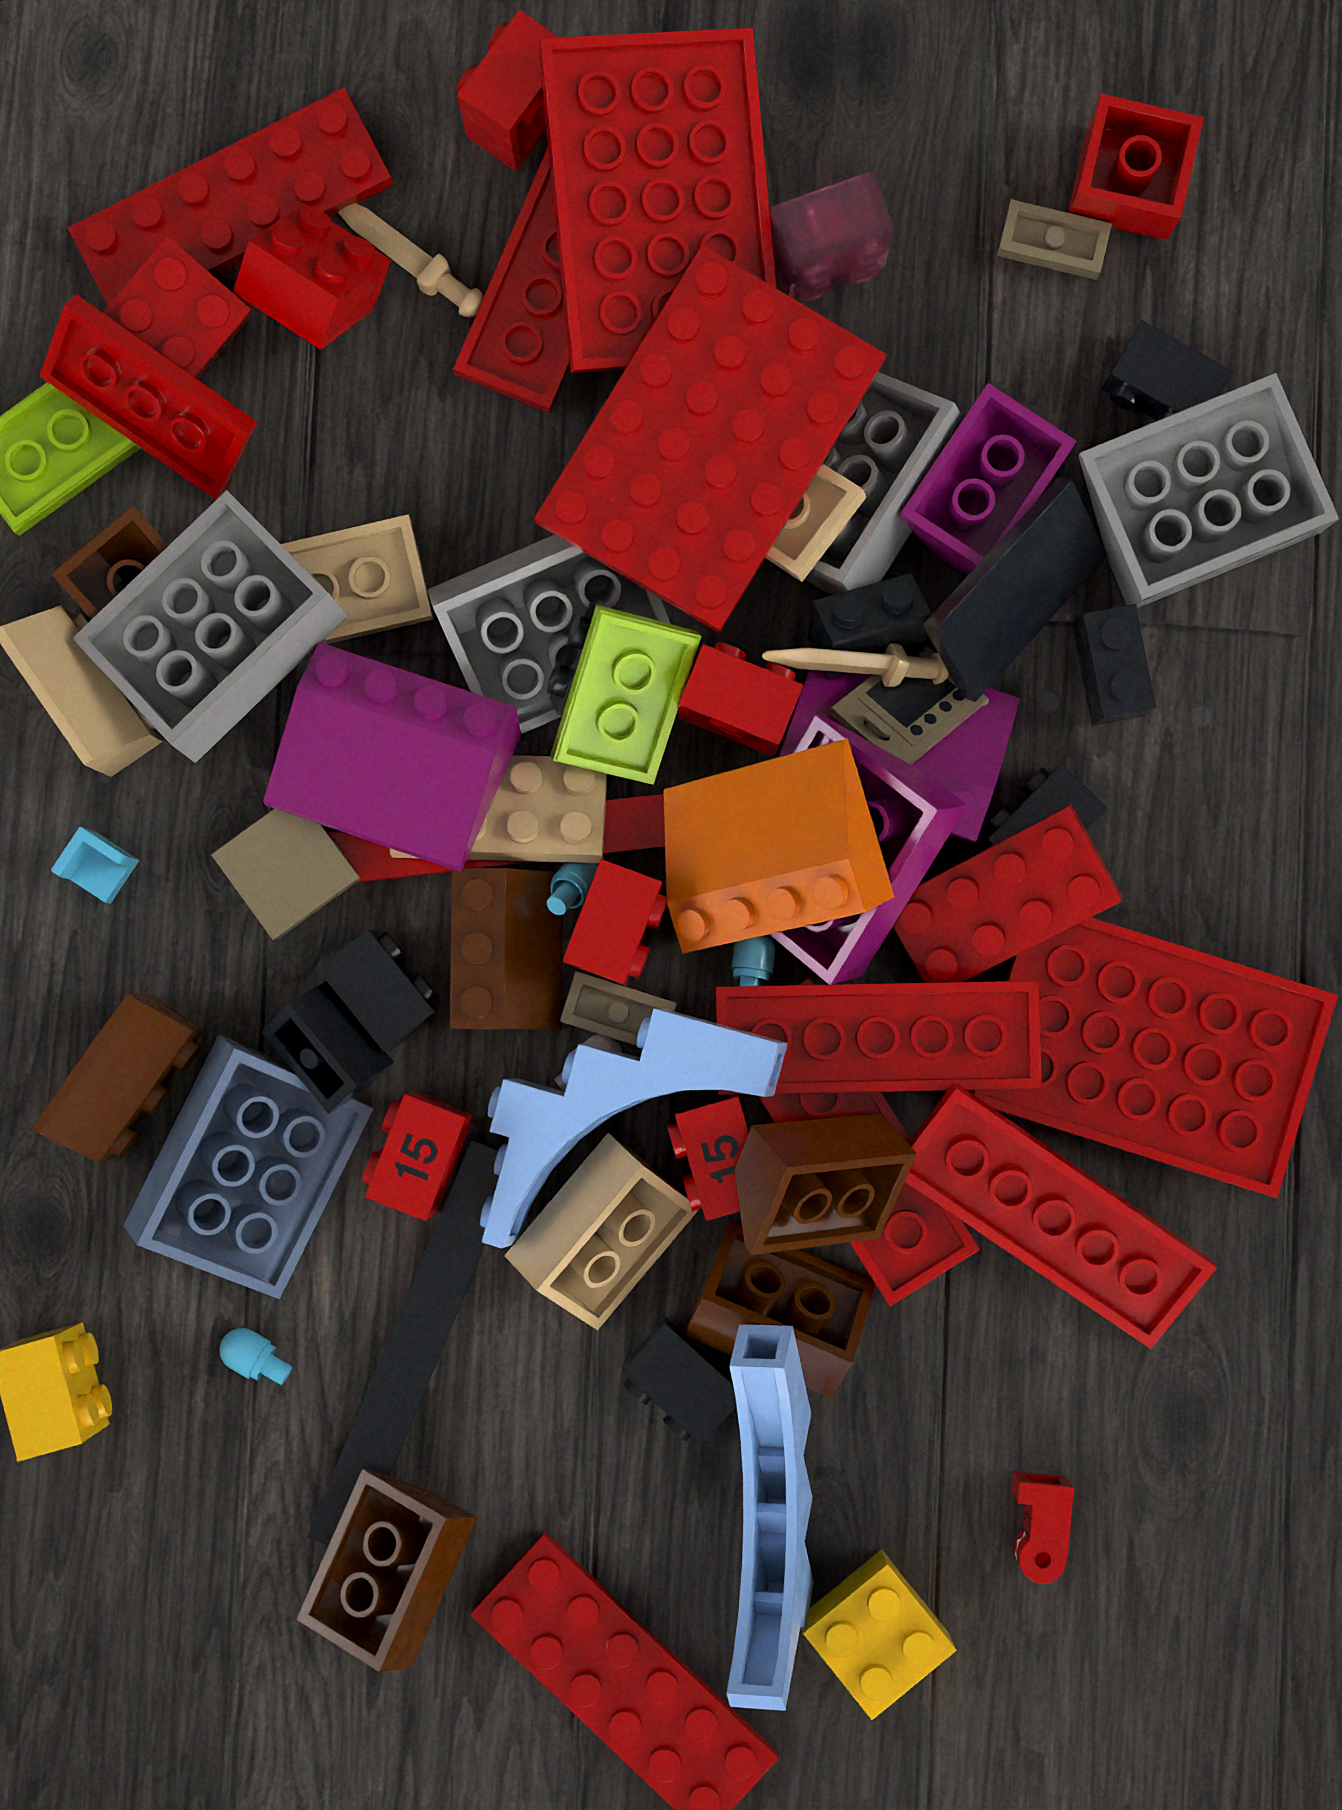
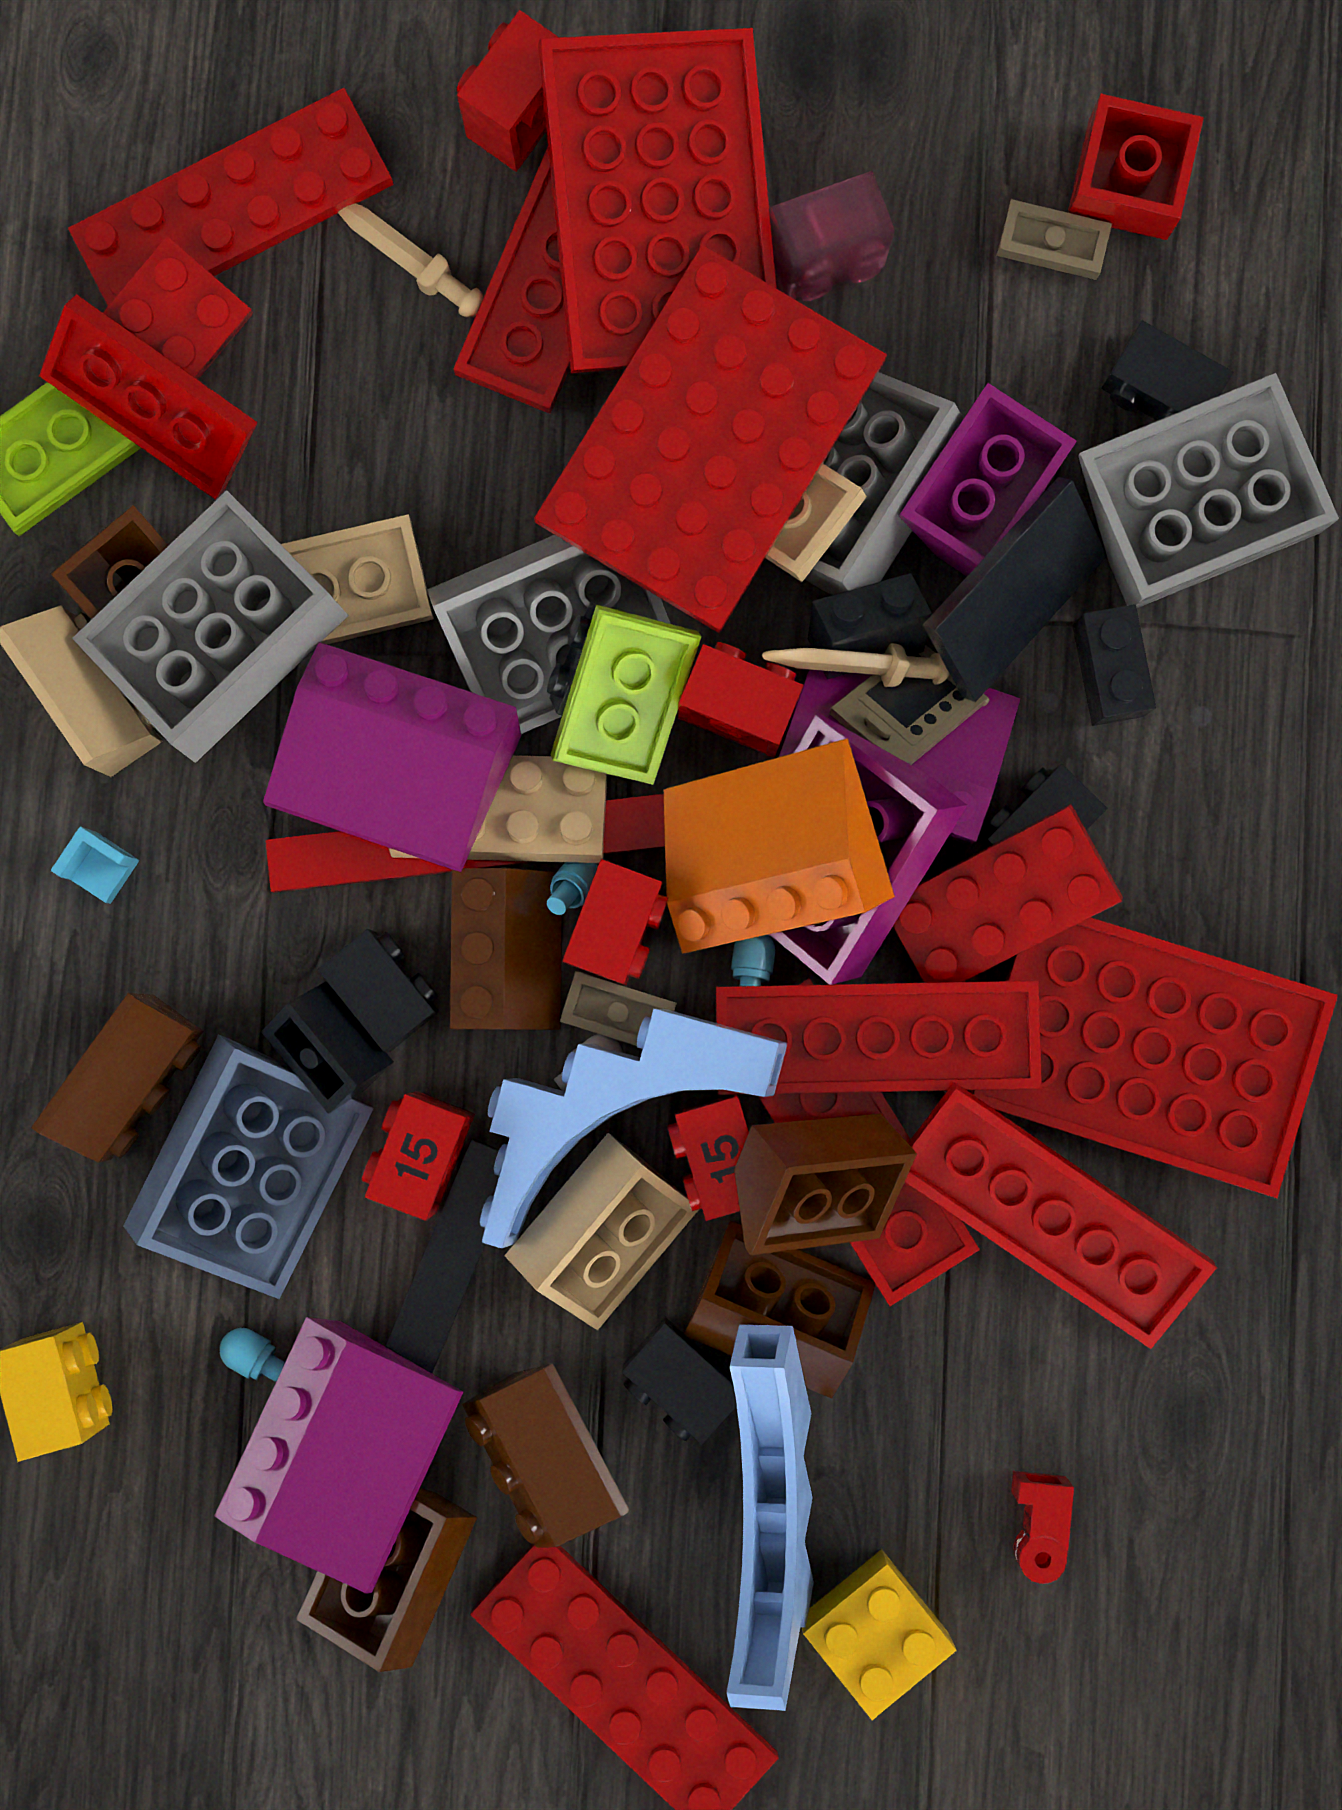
(285, 869): dark tan tile -> none
(311, 275): red brick -> none
(338, 1453): none -> magenta slope
(543, 1457): none -> reddish brown slope

